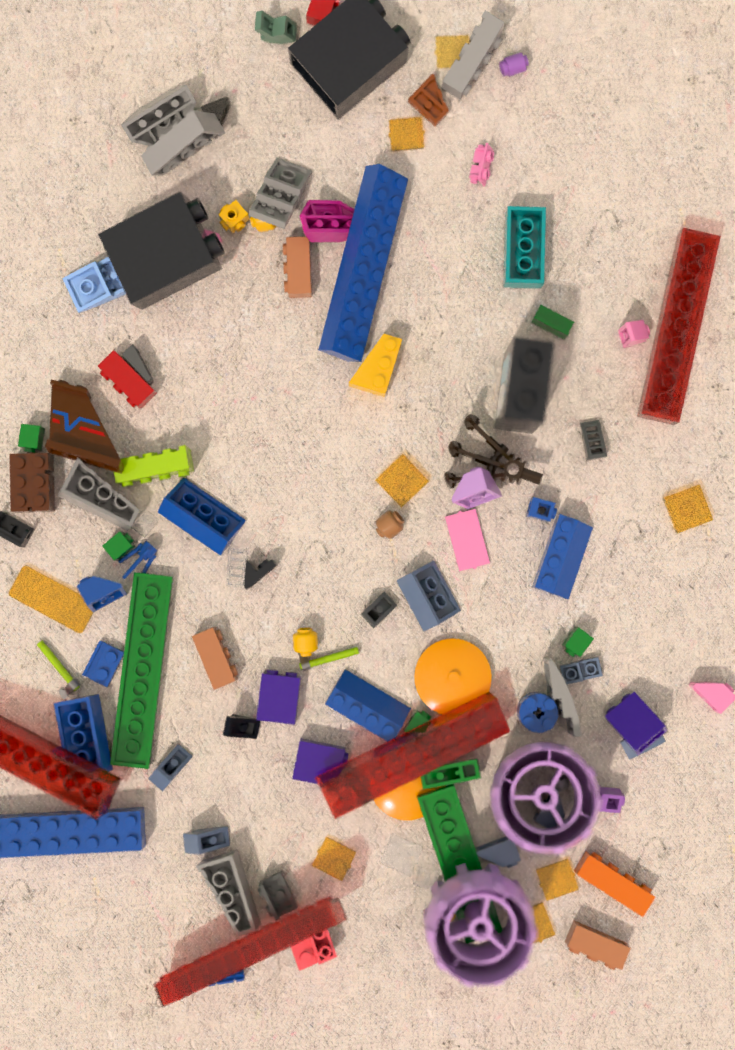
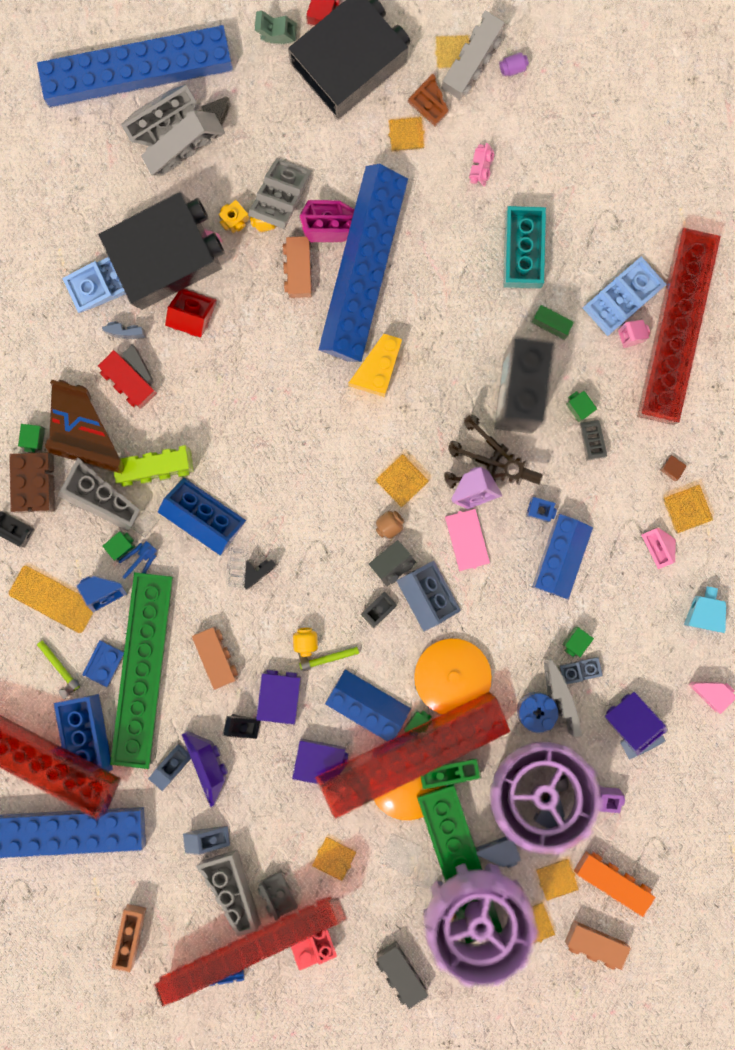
(118, 330): none -> sand blue slope
(128, 938): none -> nougat brick
(135, 66): none -> blue brick
(190, 312): none -> red slope
(207, 765): none -> dark purple wedge
(392, 563): none -> dark grey brick
(401, 975): none -> dark grey brick
(580, 405): none -> green brick
(624, 296): none -> light blue slope
(660, 546): none -> bright pink slope
(673, 468): none -> dark orange slope
(707, 612): none -> medium azure torso

